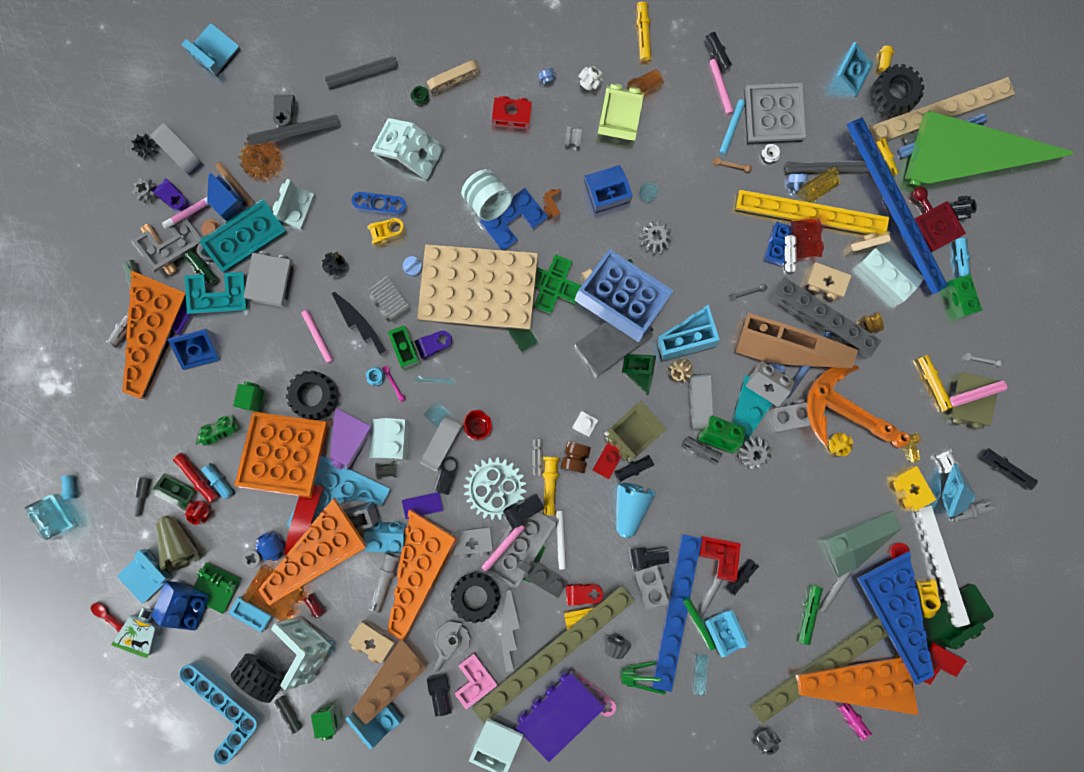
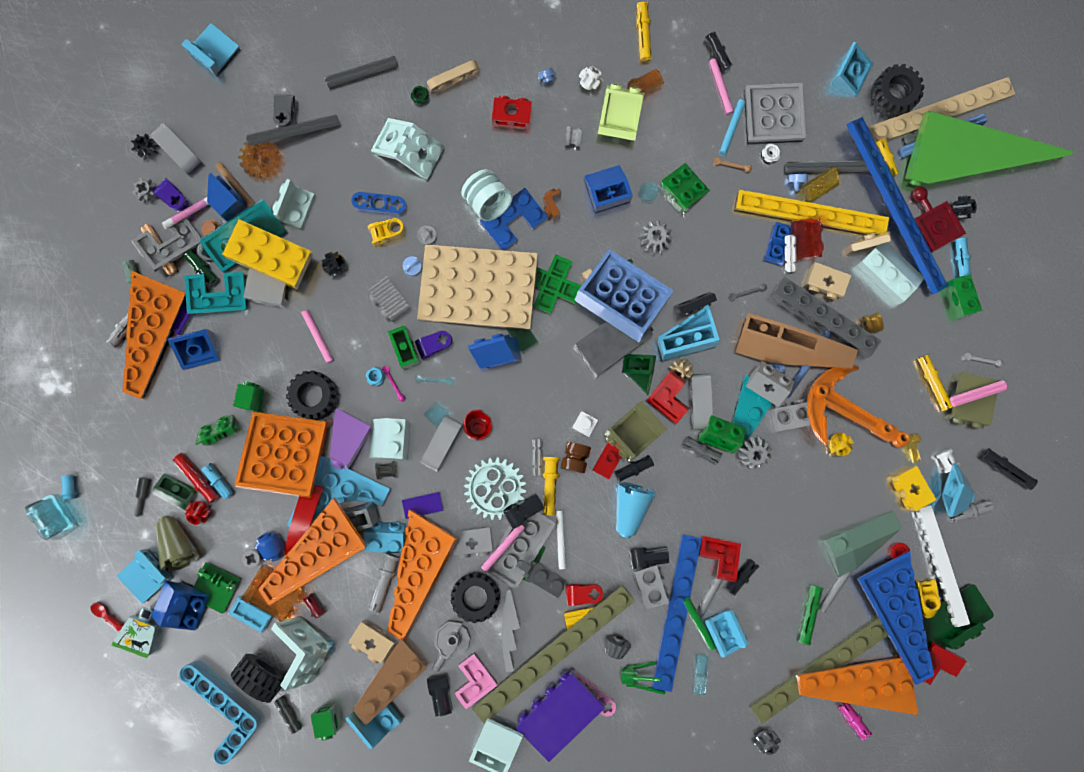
(267, 254): none -> yellow brick
(355, 319): black slope -> none
(427, 235): none -> light grey tile
(446, 477): black piece -> none
(495, 351): none -> blue slope
(664, 397): none -> red plate
(684, 186): none -> green hinge
(698, 302): none -> black plate
(886, 57): yellow pin -> none

